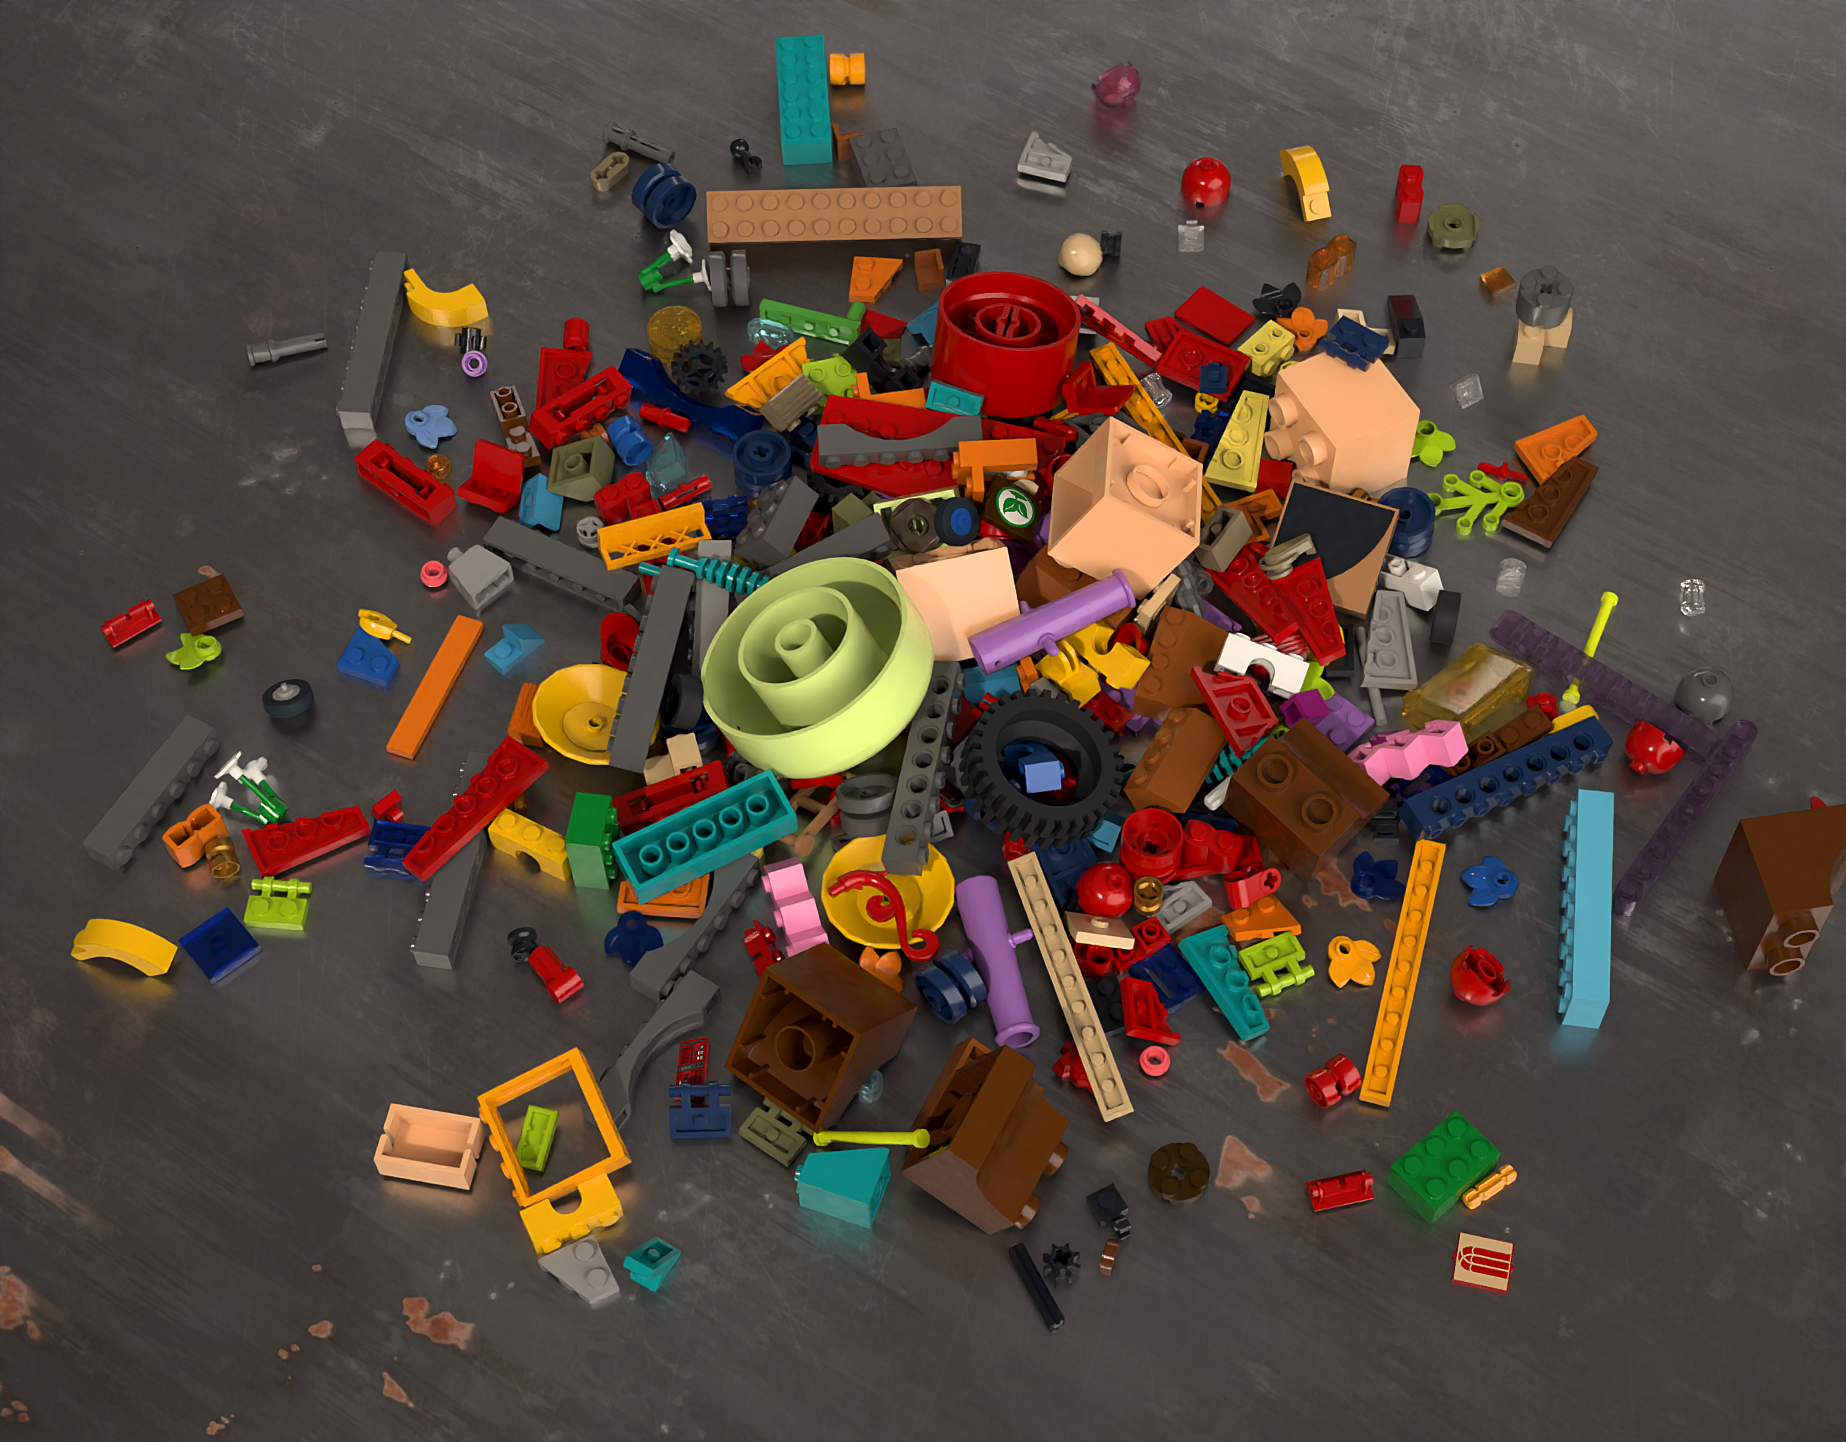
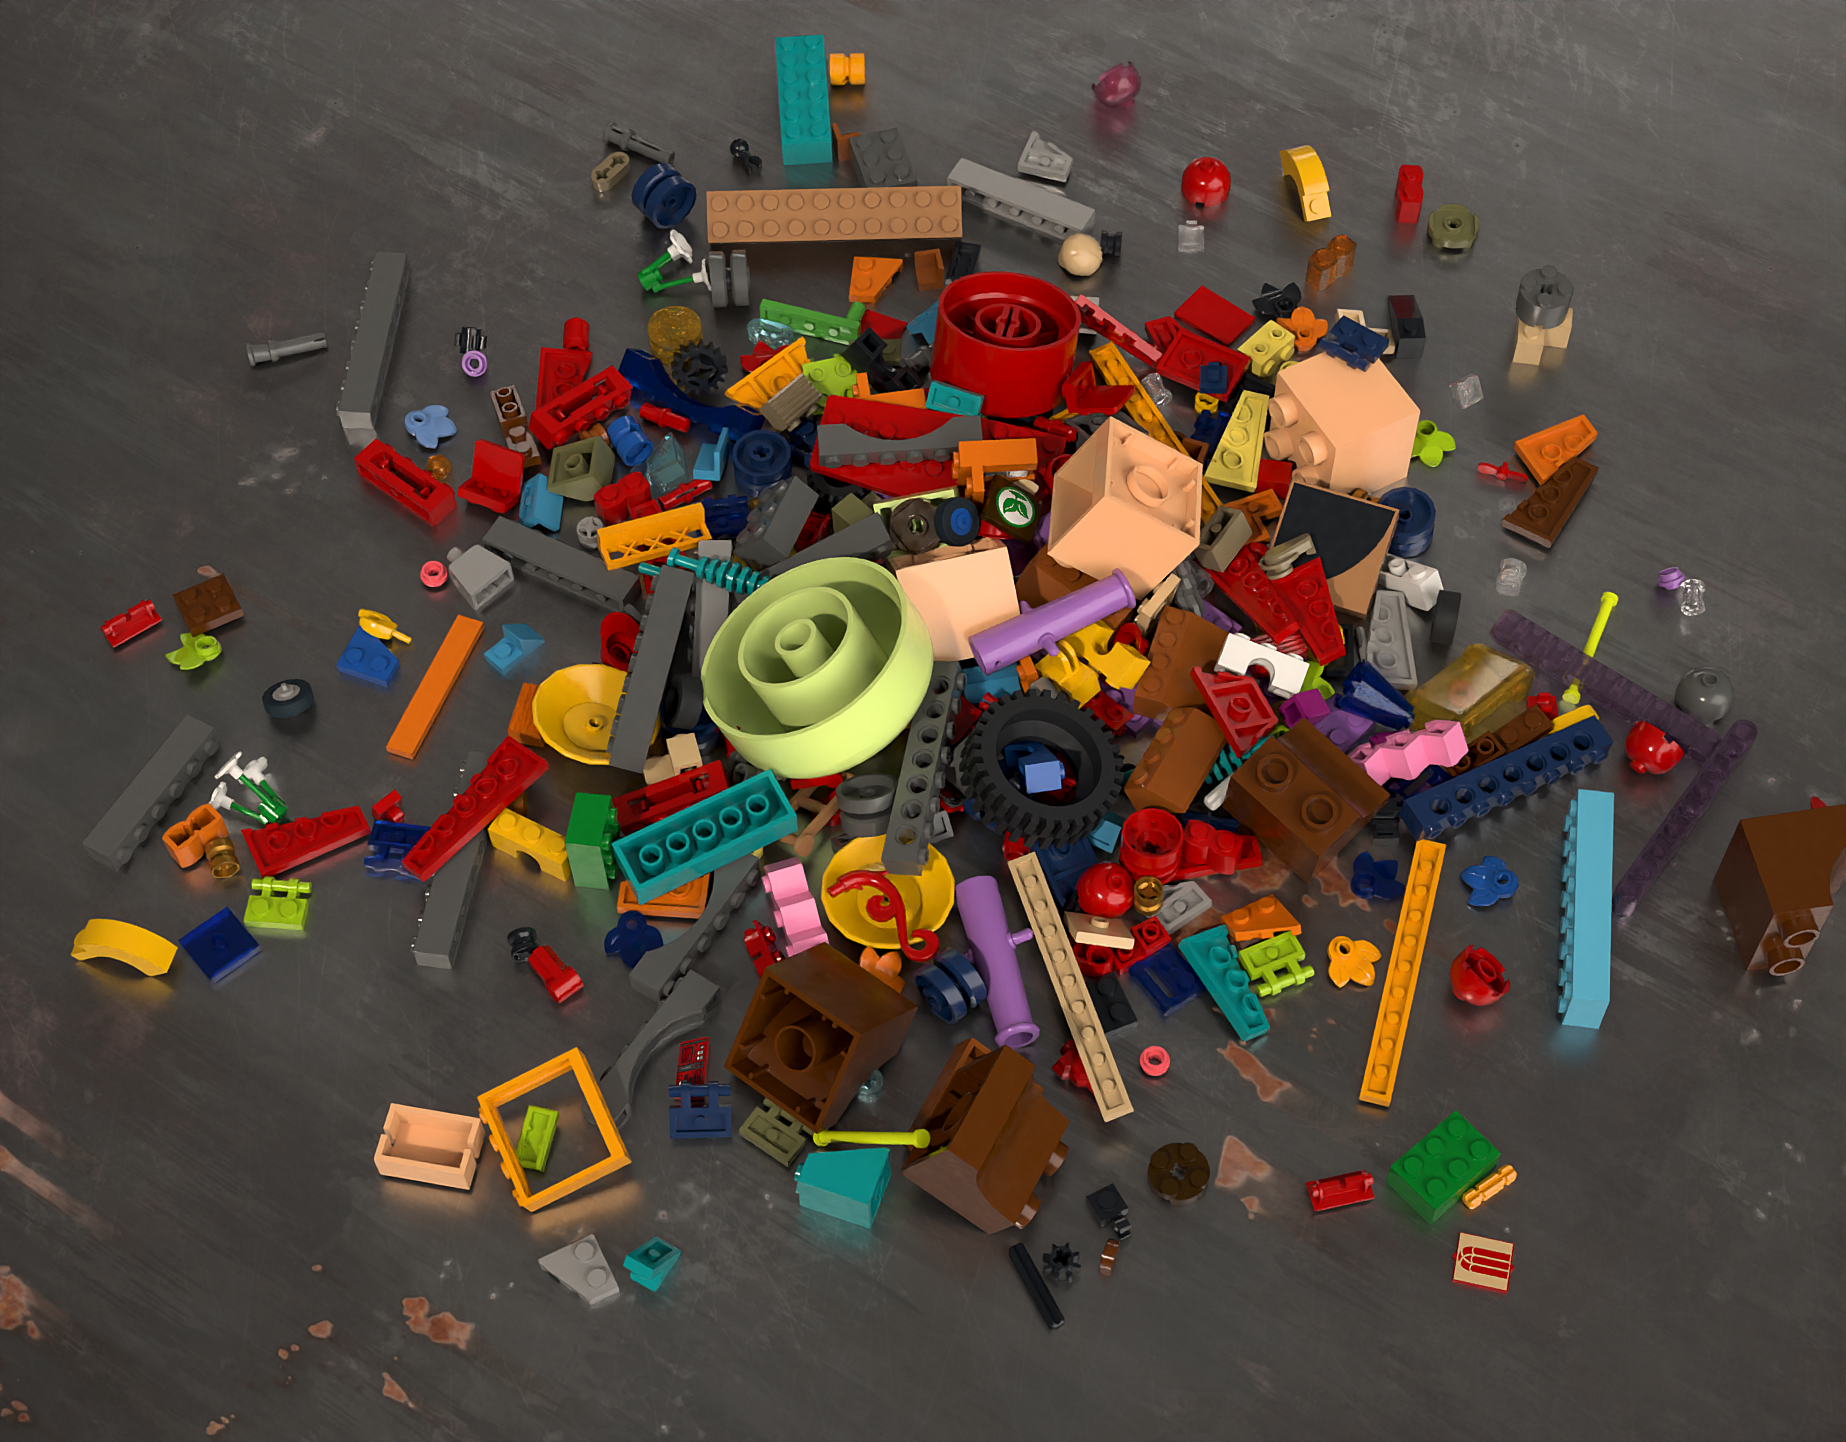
(444, 309): yellow arch -> none
(551, 1229): yellow arch -> none
(712, 458): none -> dark azure panel
(1021, 201): none -> light grey brick
(1145, 1013): red wing -> none
(1250, 884): red piece -> none
(1332, 1081): red wheel -> none
(1374, 698): none -> clear blue cone
(1477, 499): lime plant -> none
(1498, 281): clear orange tile -> none
(1670, 578): none -> medium lavender plate

